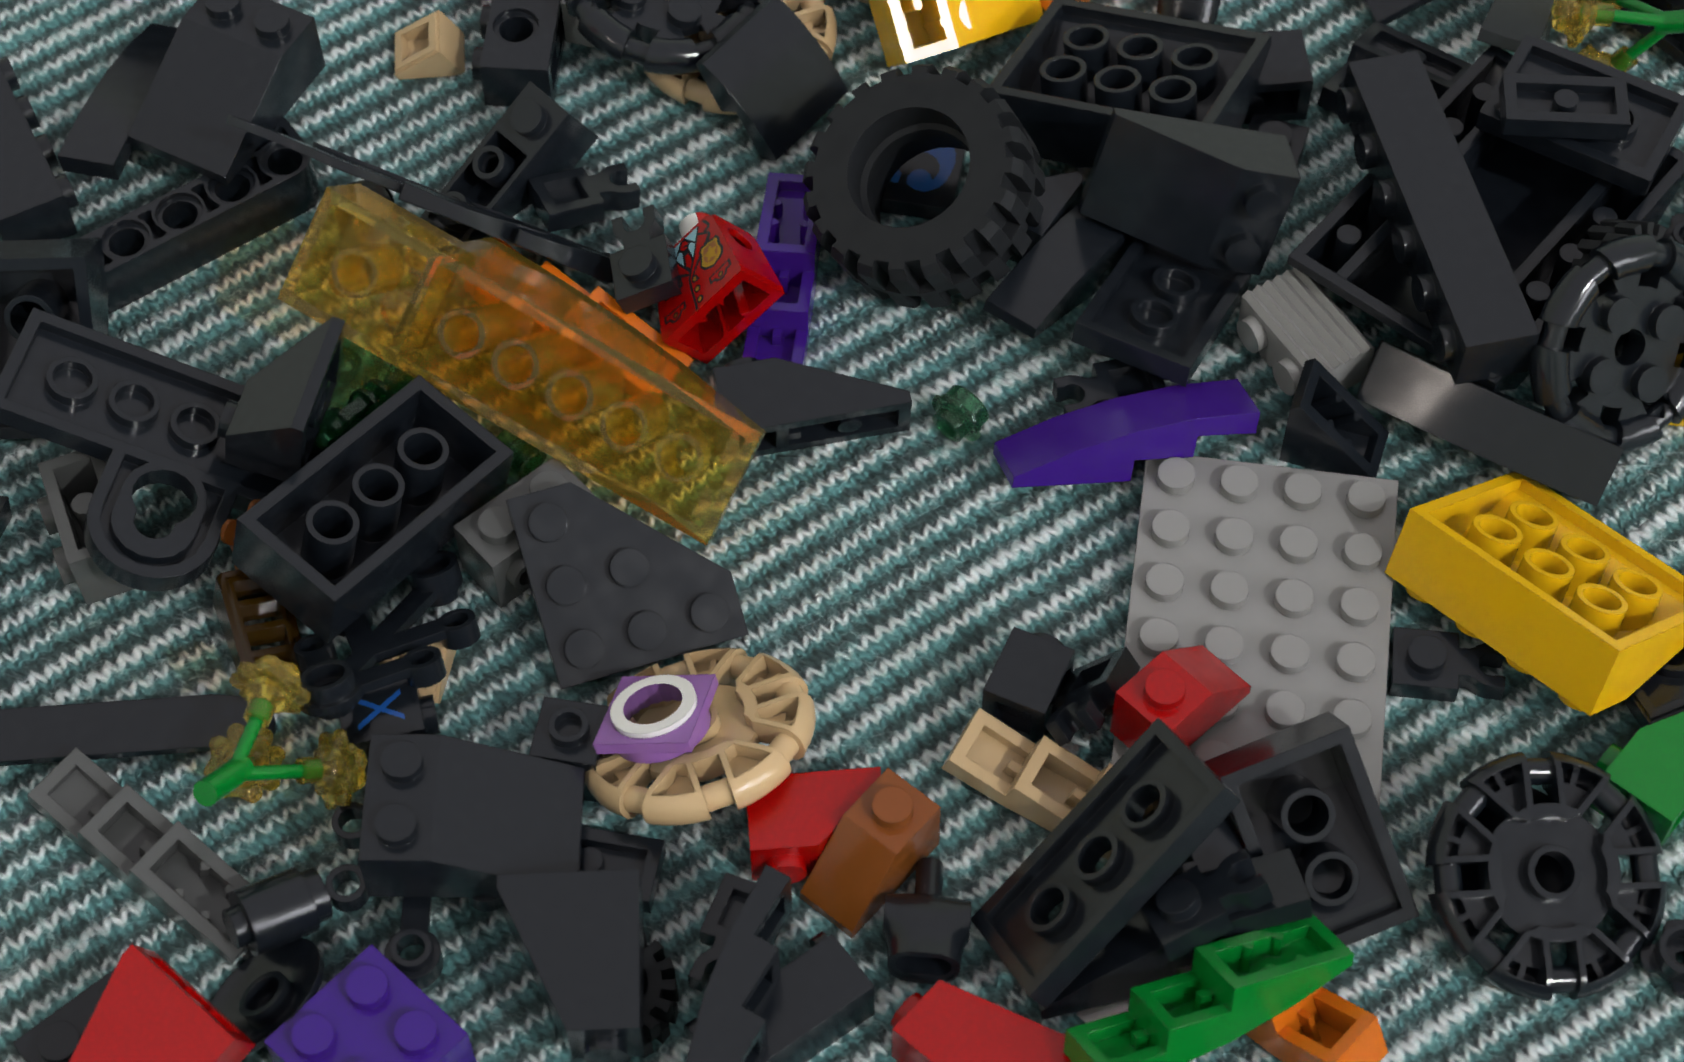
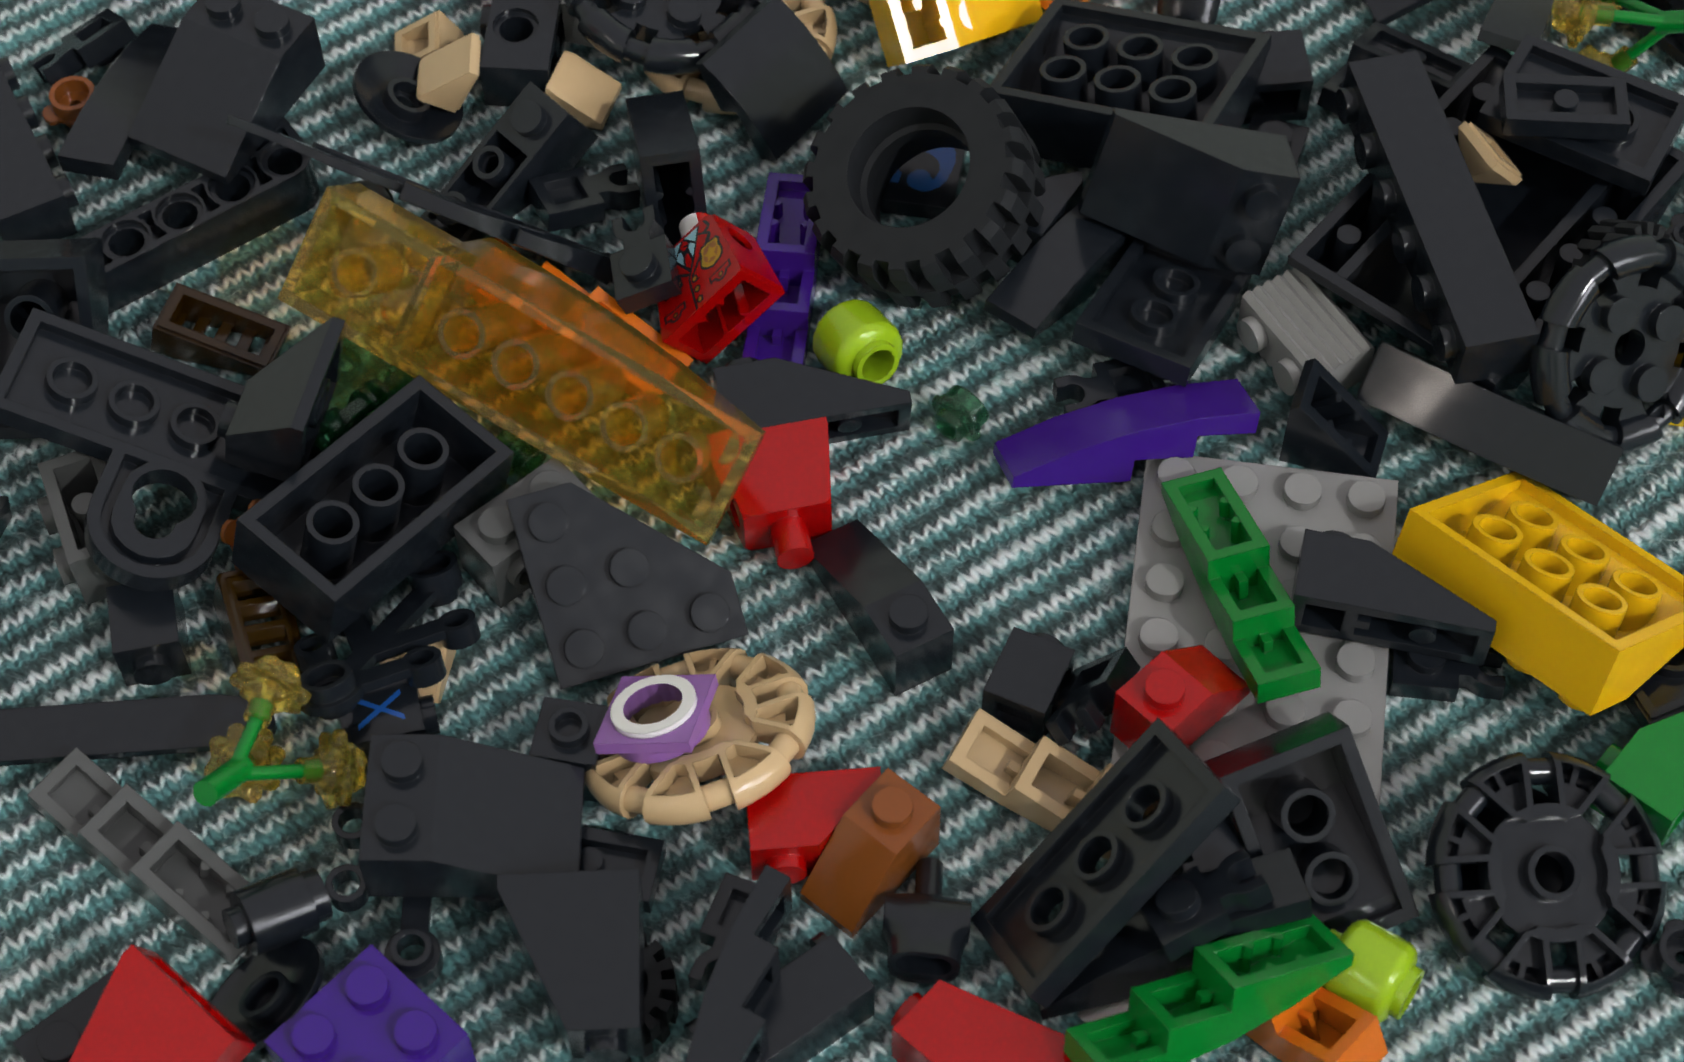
(67, 100): none -> dark orange plate
(91, 44): none -> black plate
(148, 634): none -> black brick
(207, 311): none -> dark brown slope
(387, 95): none -> black dish
(449, 73): none -> tan slope
(583, 90): none -> tan slope
(666, 158): none -> black slope
(786, 493): none -> red torso
(858, 342): none -> lime head
(884, 606): none -> black slope
(1240, 586): none -> green slope
(1373, 598): none -> black slope
(1382, 970): none -> lime head
(1485, 157): none -> tan slope

